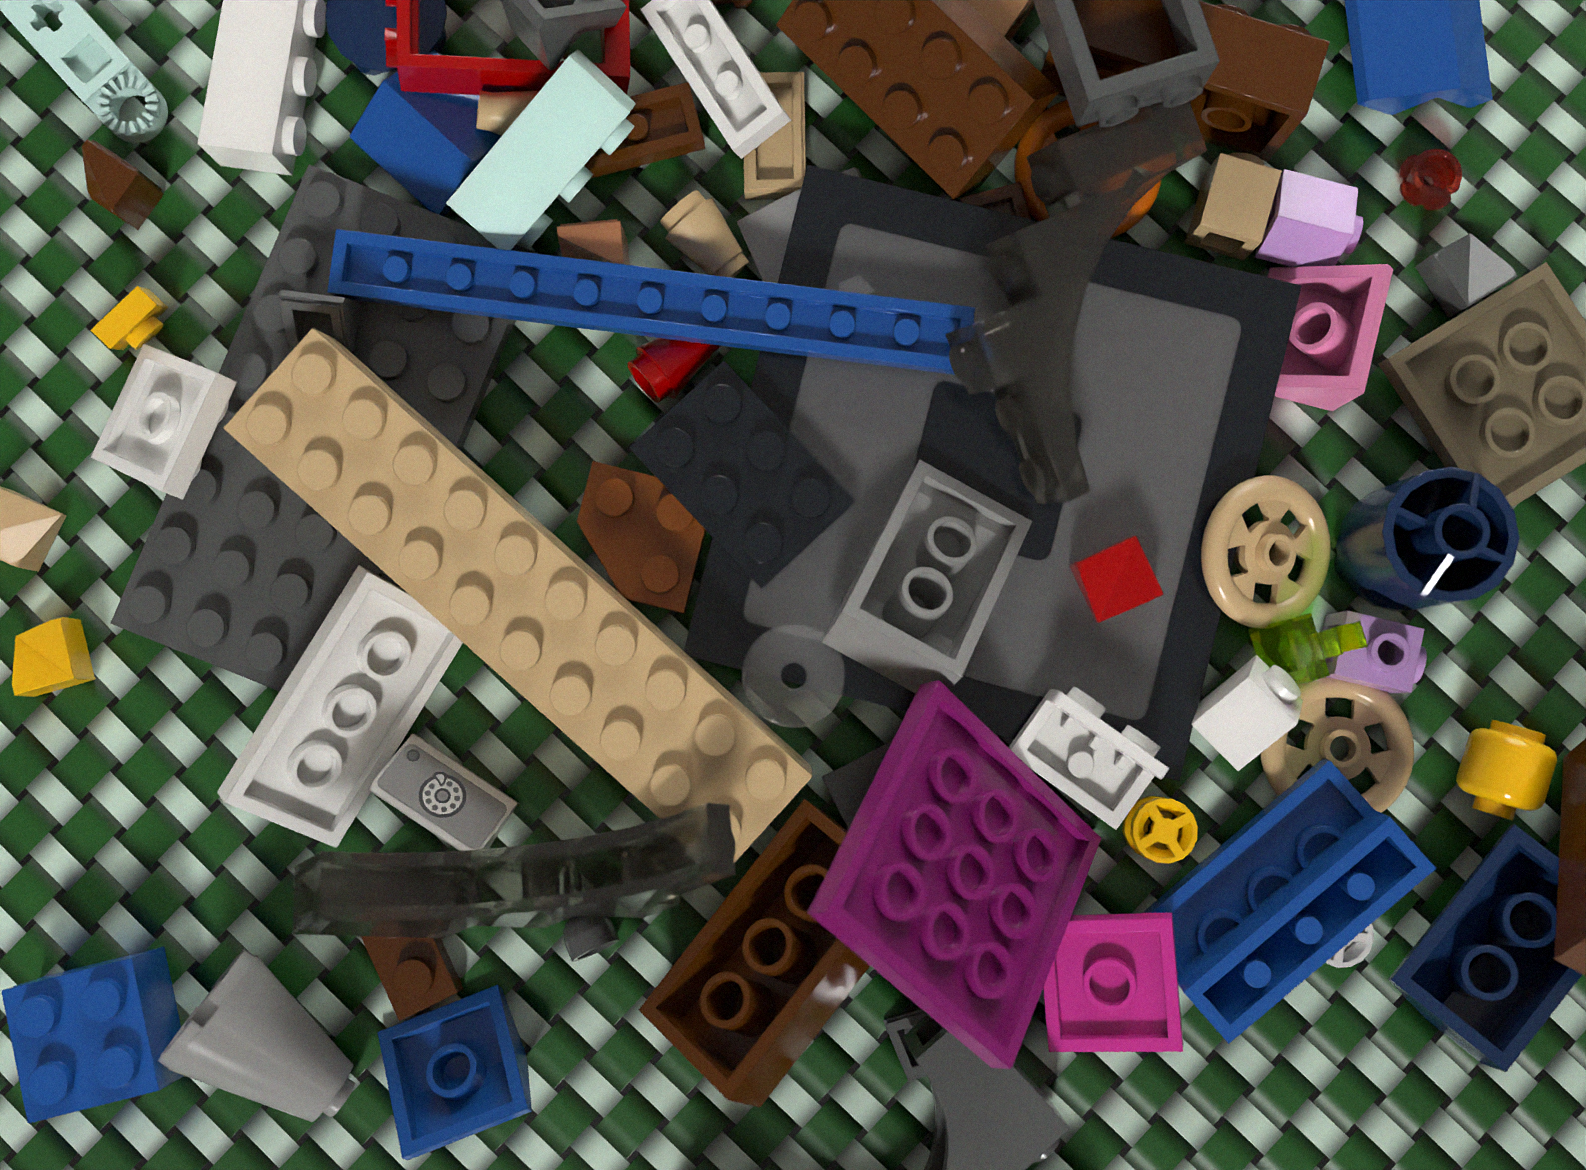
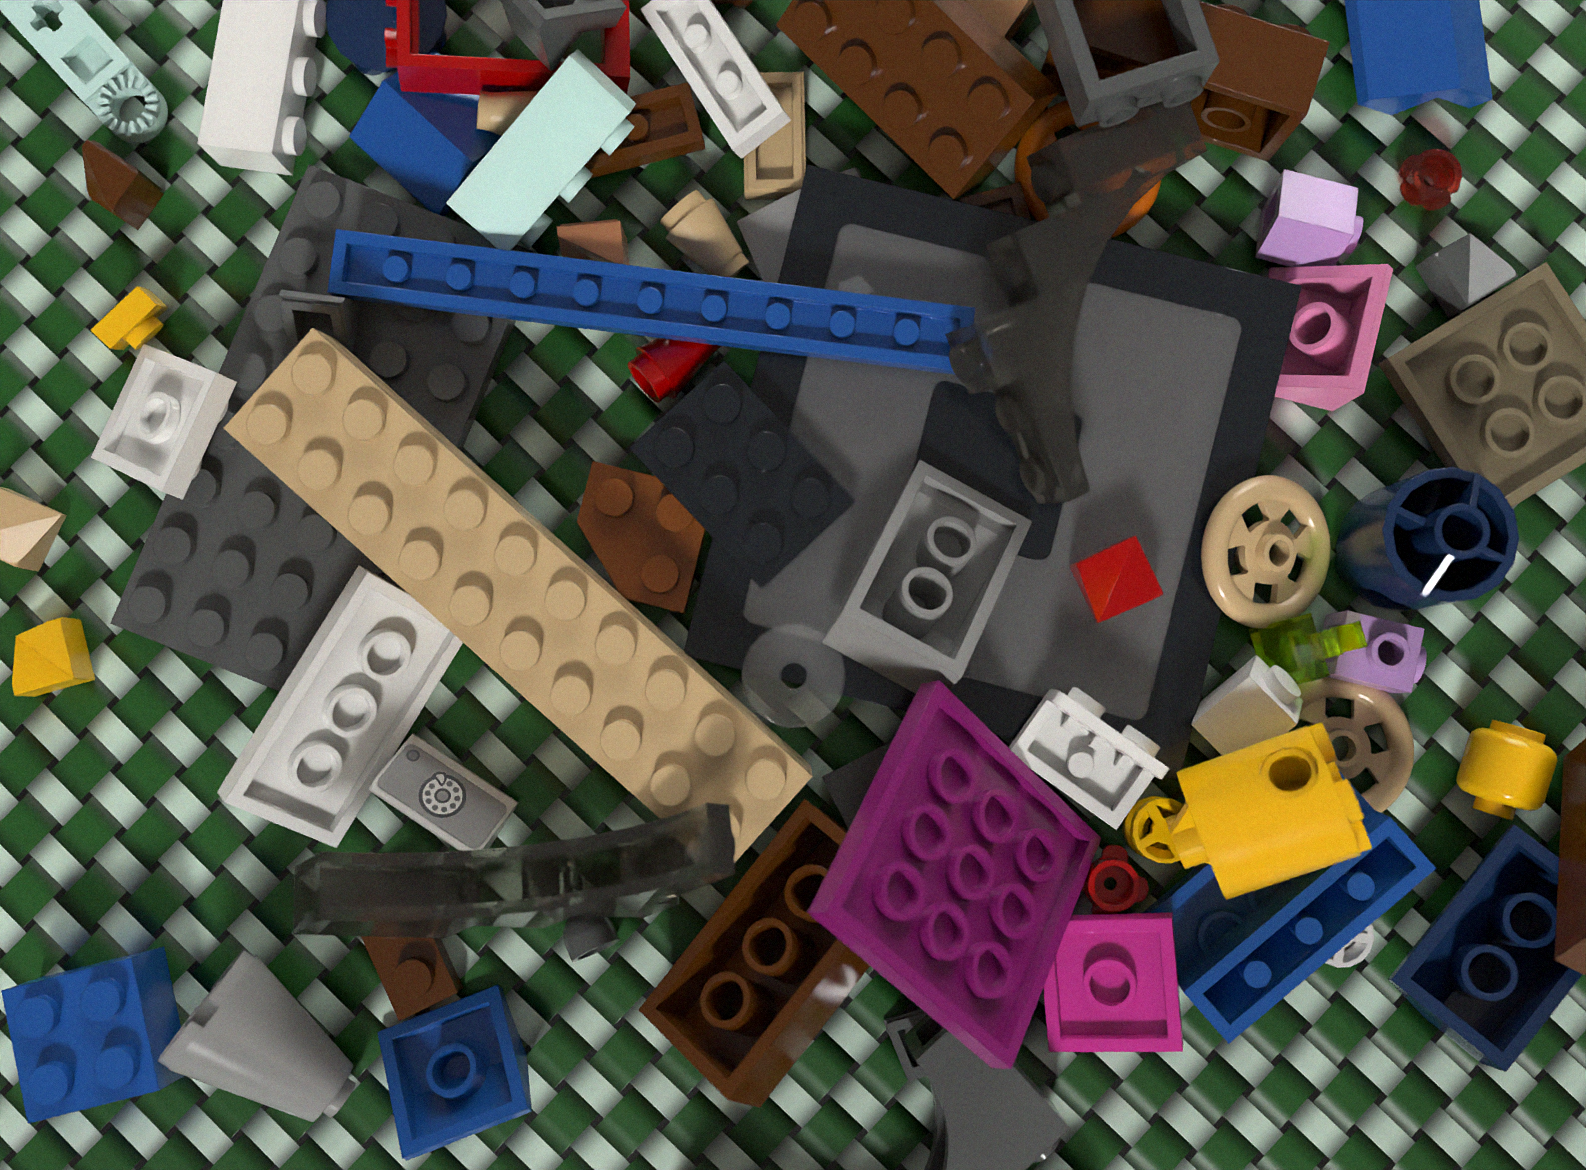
(1128, 886): none -> red plate
(1233, 205): tan brick -> none
(1268, 812): none -> yellow cylinder

